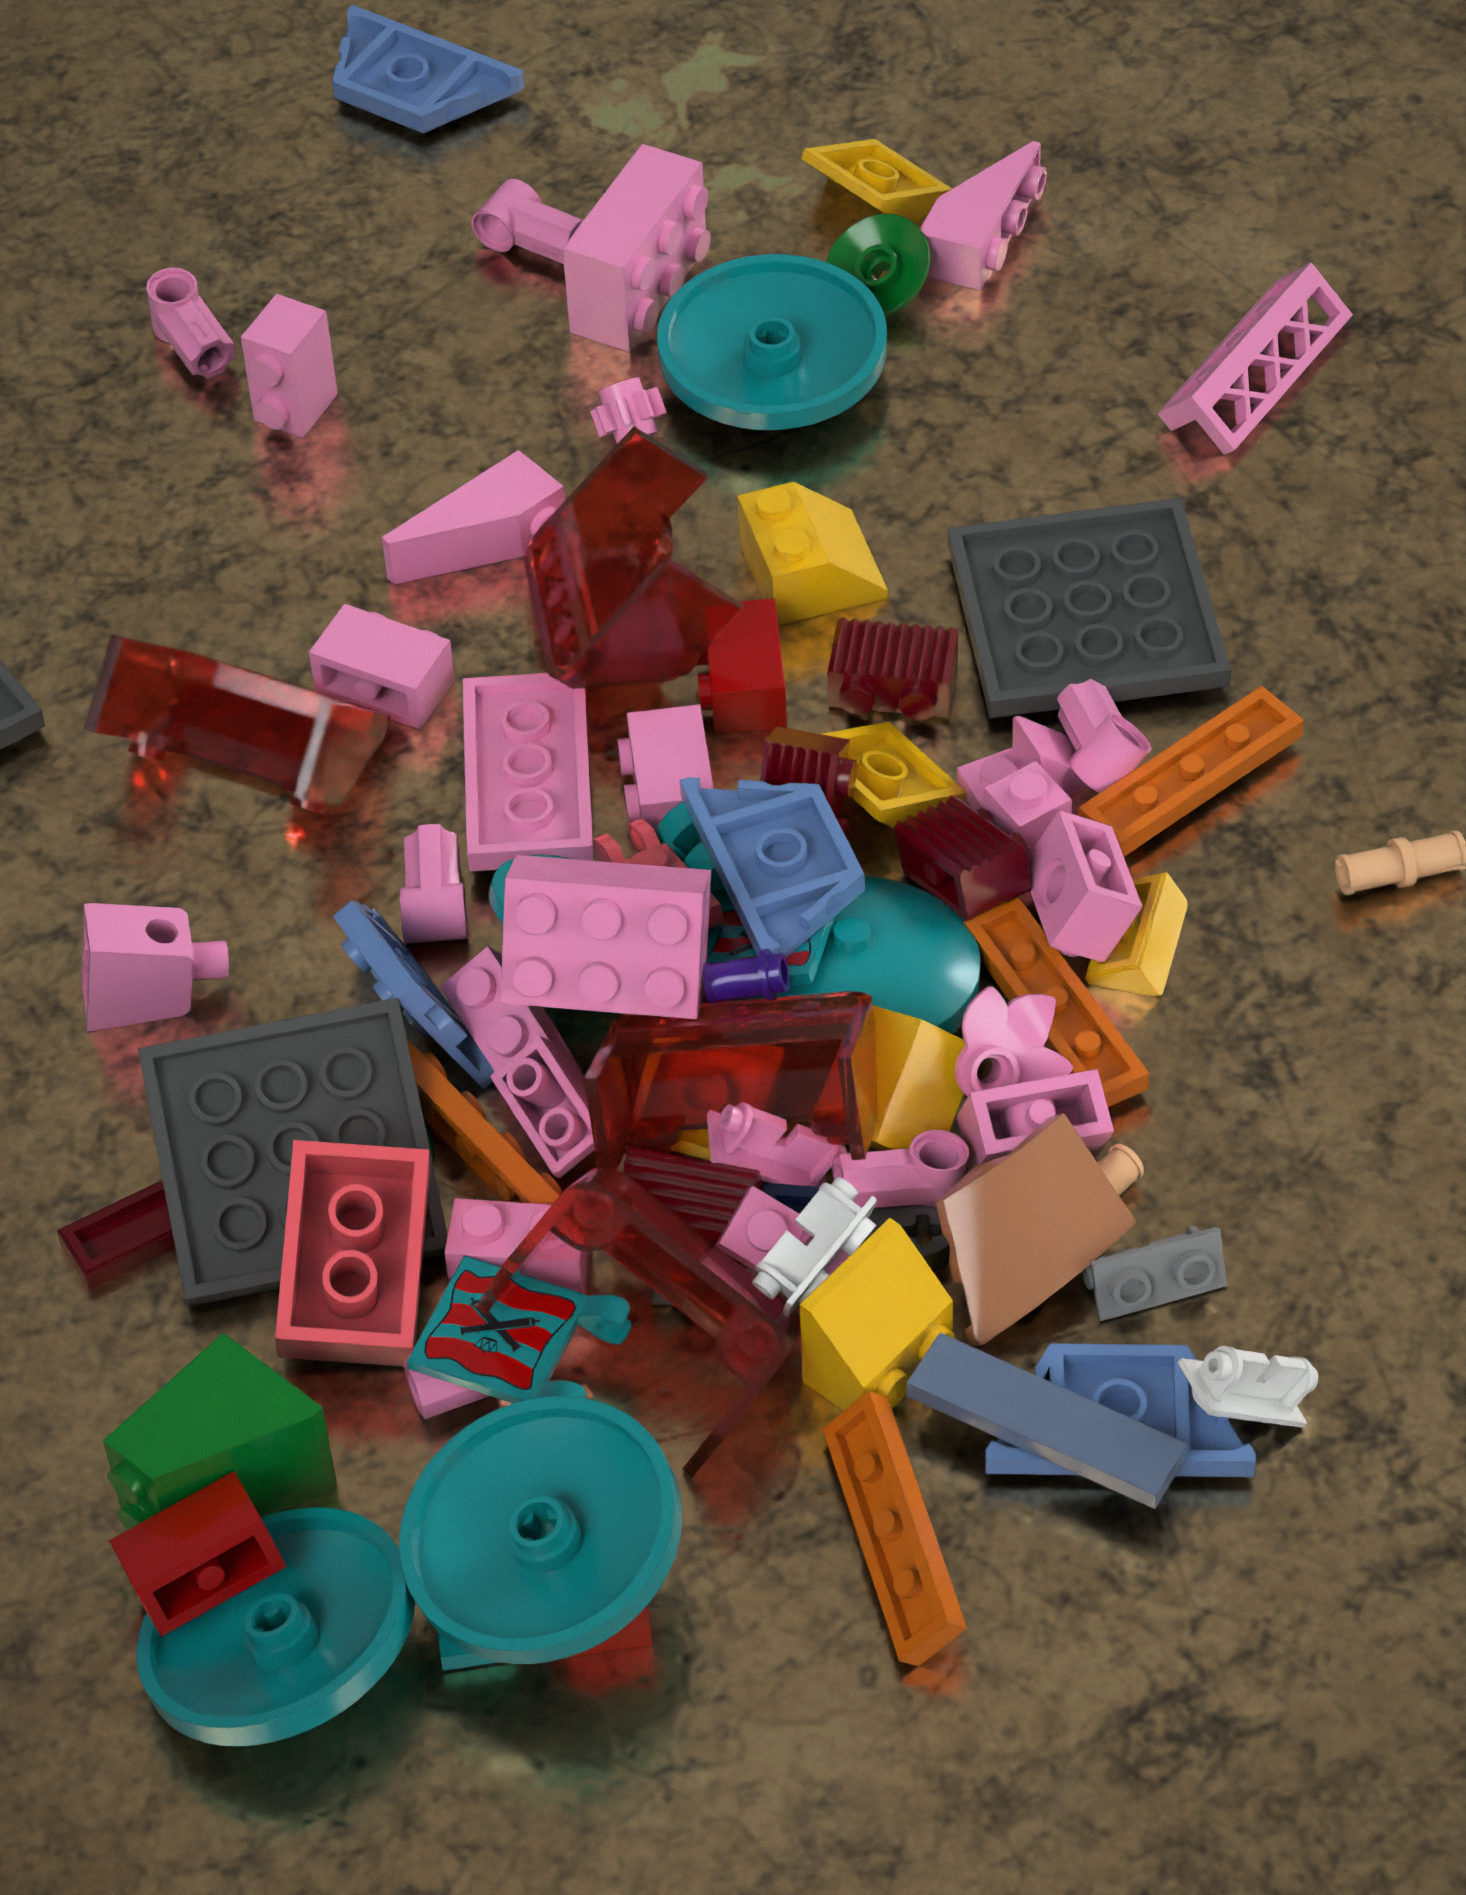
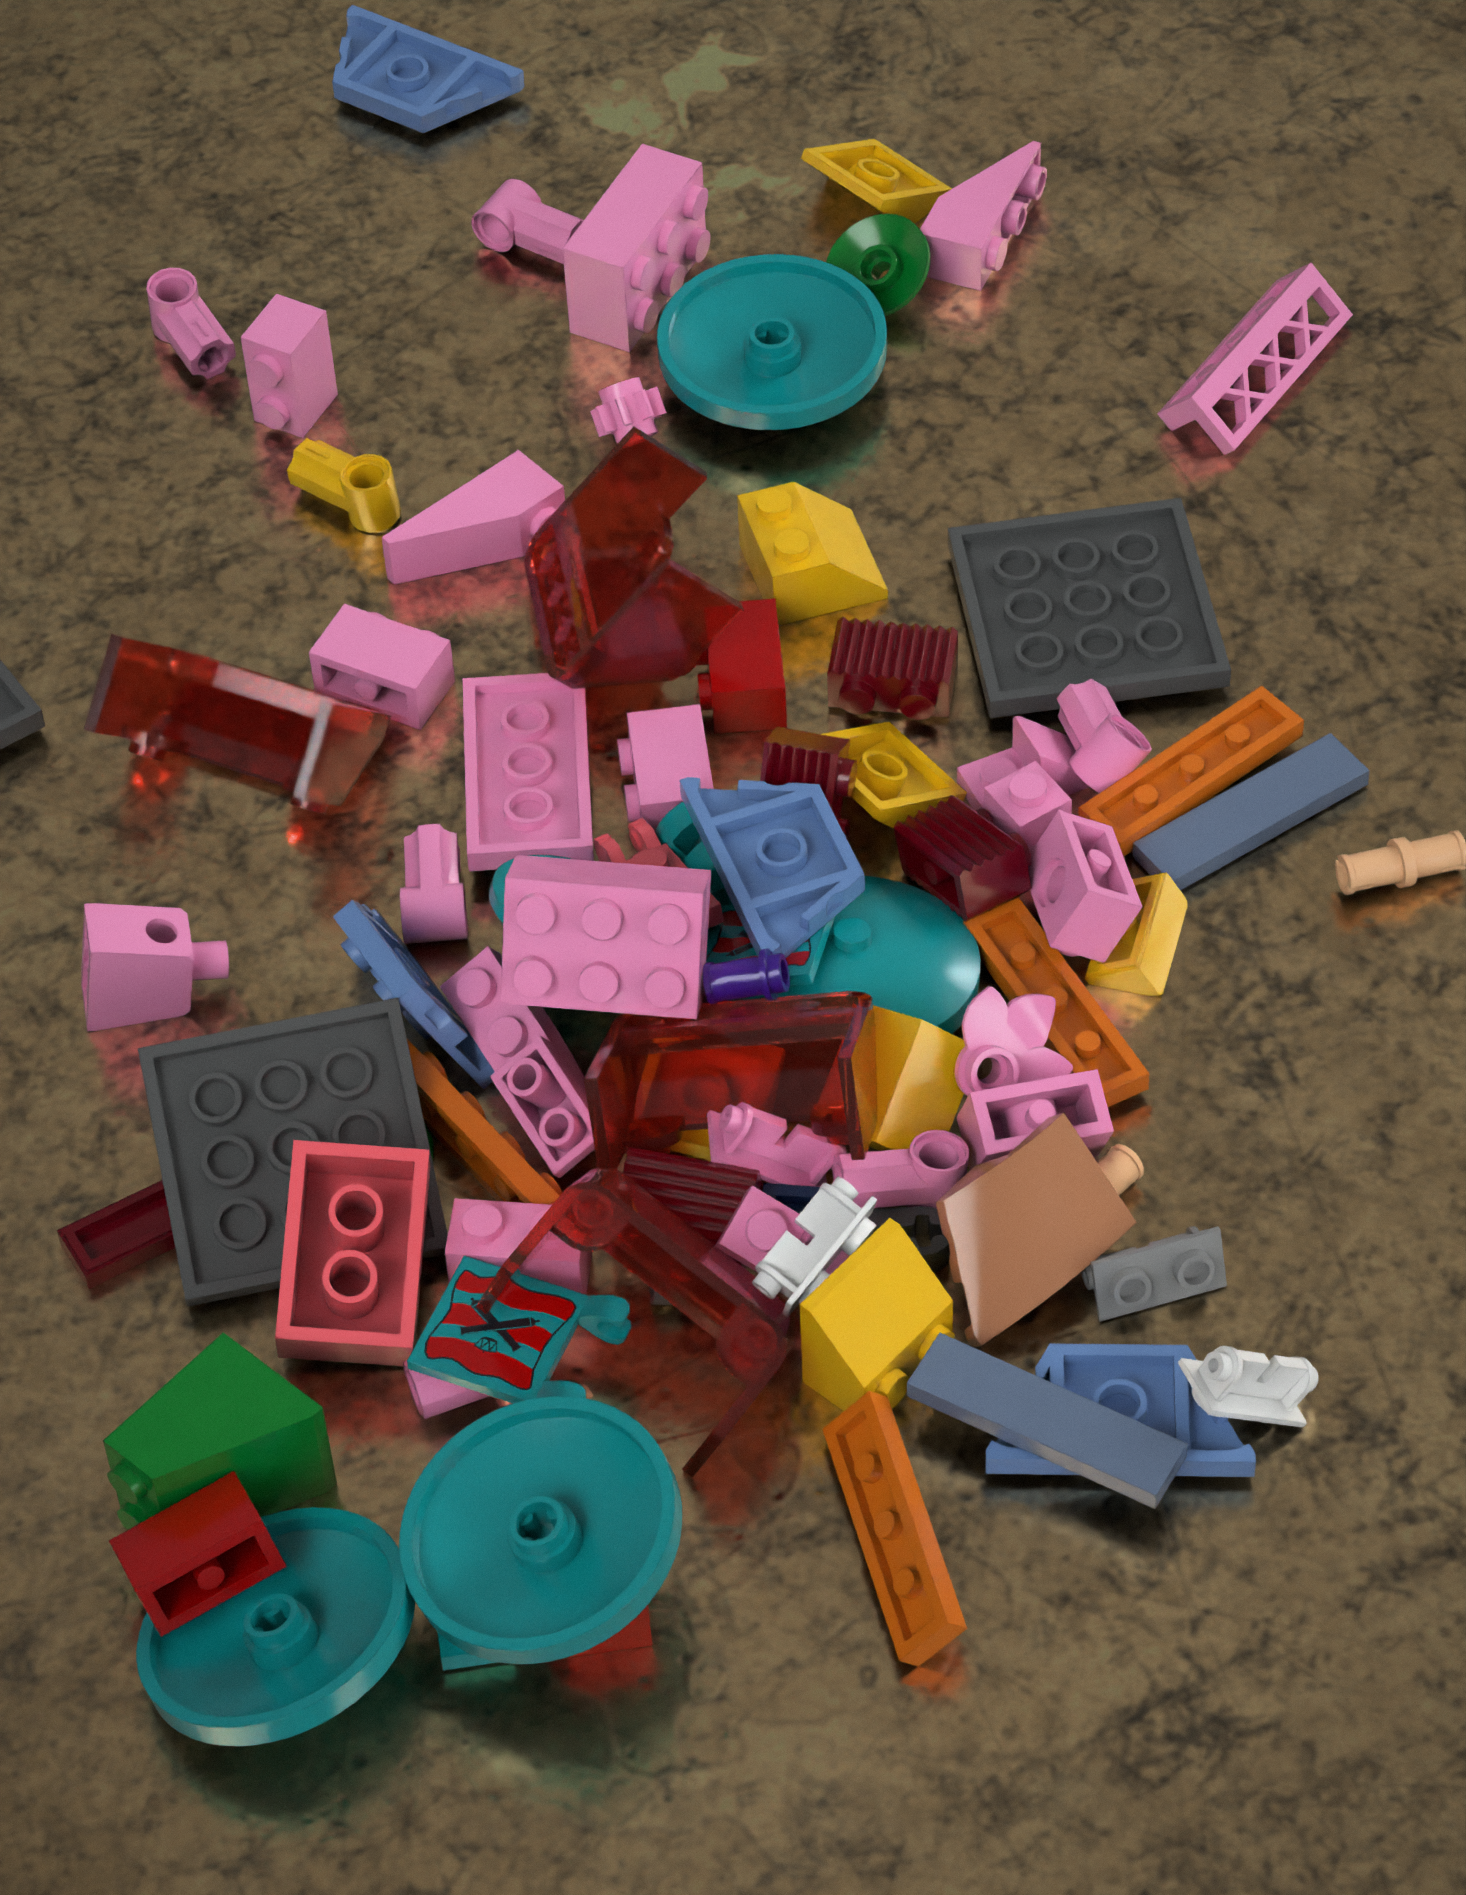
(356, 484): none -> yellow piece
(1252, 812): none -> sand blue tile

